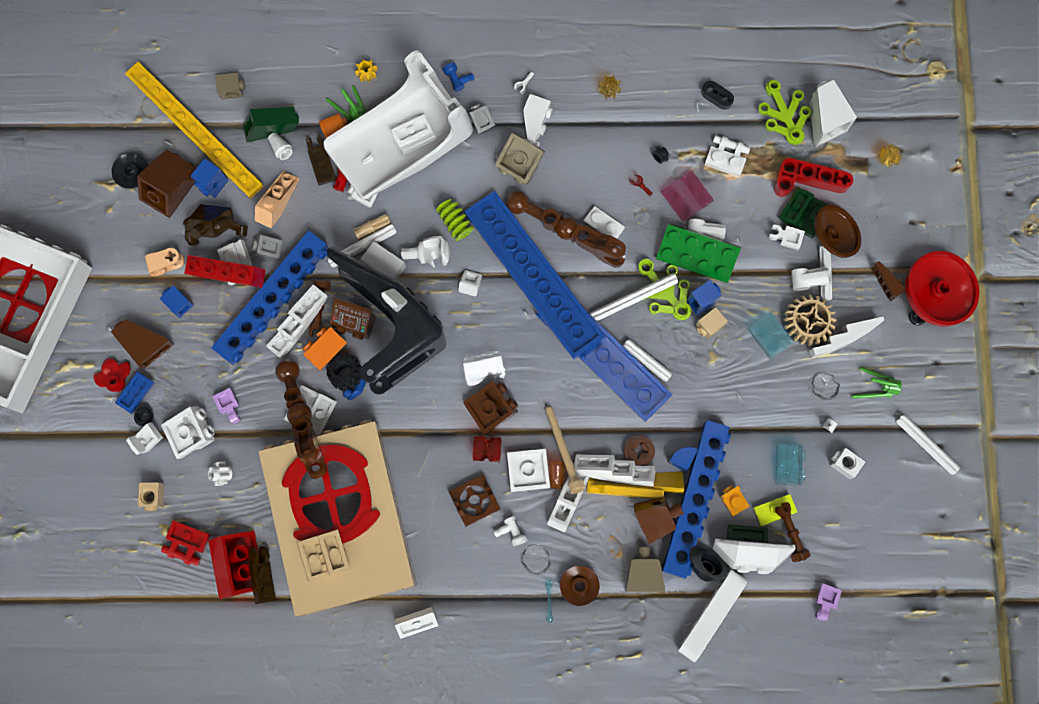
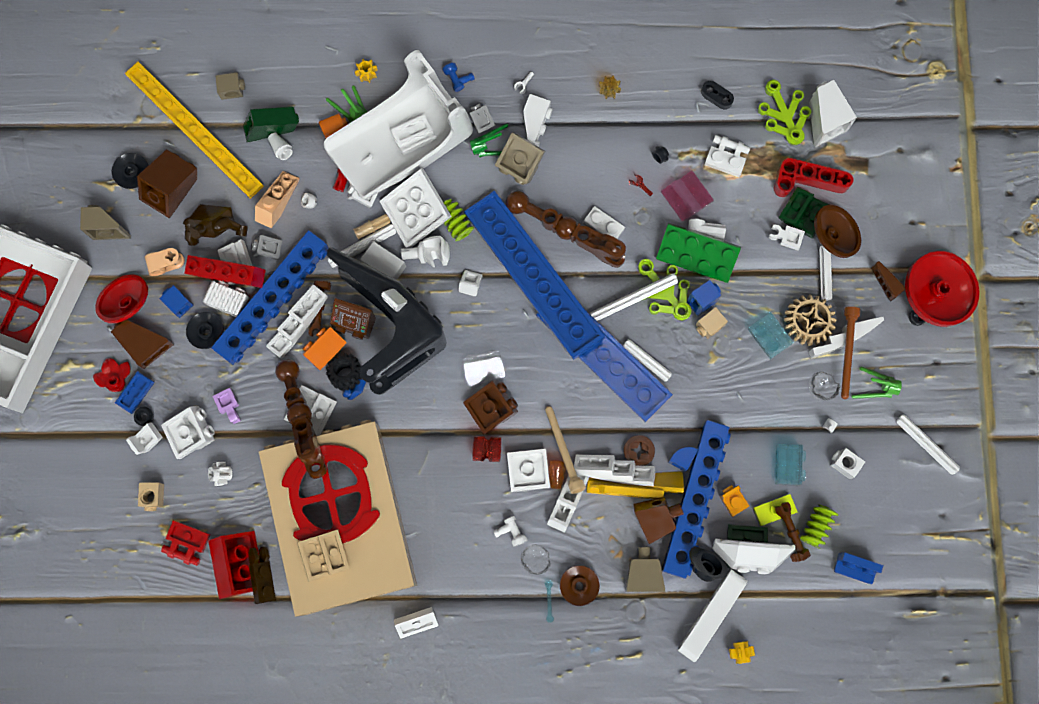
(100, 225): none -> dark tan slope
(121, 299): none -> red dish
(199, 324): none -> black dish
(209, 179): blue brick -> none
(225, 298): none -> white brick
(308, 201): none -> white hinge
(320, 161): dark brown hinge -> none
(415, 208): none -> white plate
(456, 494): reddish brown piece -> none
(479, 144): none -> green plant
(741, 652): none -> yellow gear
(804, 279): white piece -> none
(818, 526): none -> lime piece
(828, 598): lavender plate -> none
(851, 315): none -> dark orange piece
(857, 568): none -> blue bracket
(889, 155): clear yellow gear -> none

